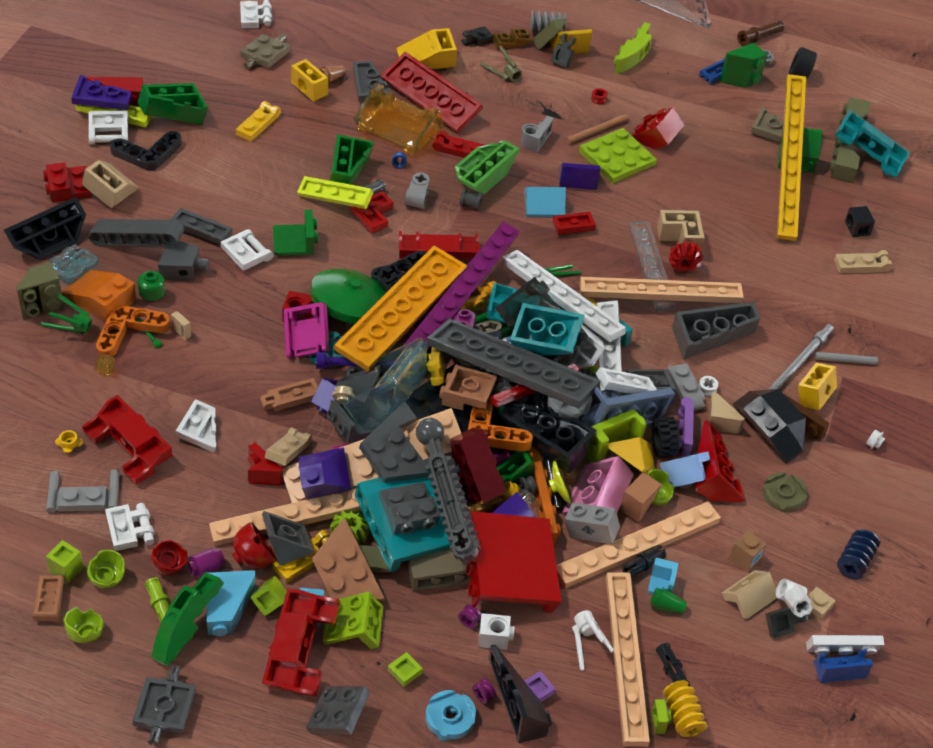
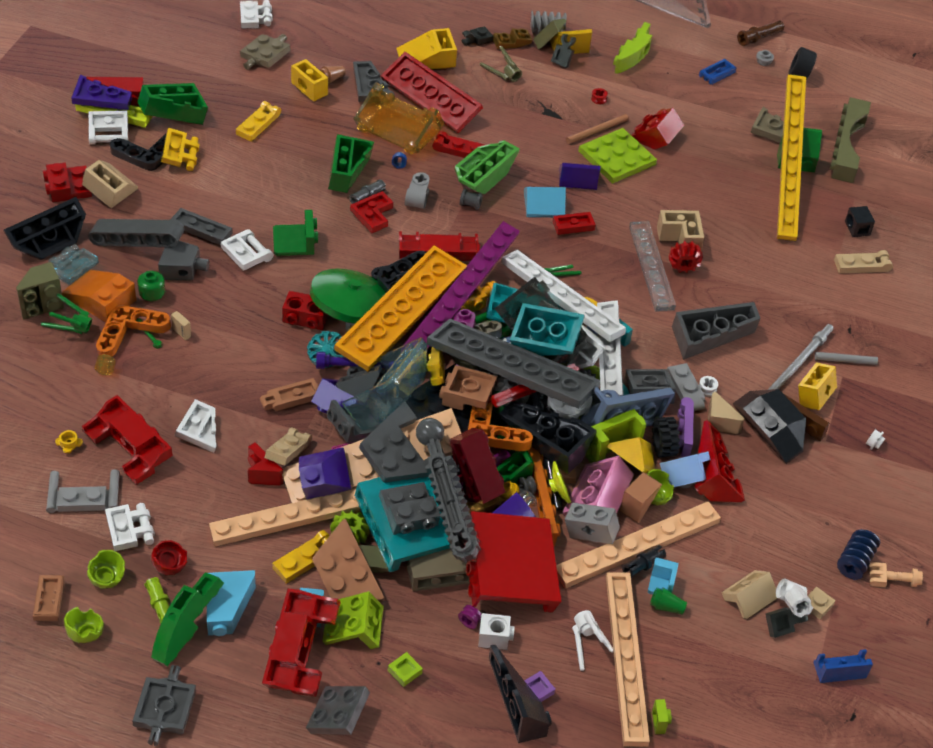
(64, 561): lime panel -> none
(174, 149): none -> yellow plate
(206, 561): magenta brick -> none
(252, 548): red cylinder -> none
(269, 595): lime panel -> none
(287, 538): dark grey slope -> none
(307, 335): dark pink container -> none
(335, 192): neon yellow plate -> none
(342, 393): tan plate -> none
(447, 728): medium azure plate -> none
(484, 691): magenta bush -> none
(534, 135): light grey plate -> none
(624, 381): white plate -> none
(661, 290): light nougat plate -> none
(666, 655): black pin -> none
(684, 709): yellow piece -> none
(744, 66): green slope -> none
(747, 551): medium nougat brick -> none
(784, 492): olive tile -> none
(844, 644): white plate -> none
(877, 144): teal bracket -> none
(880, 575): none -> light nougat hinge

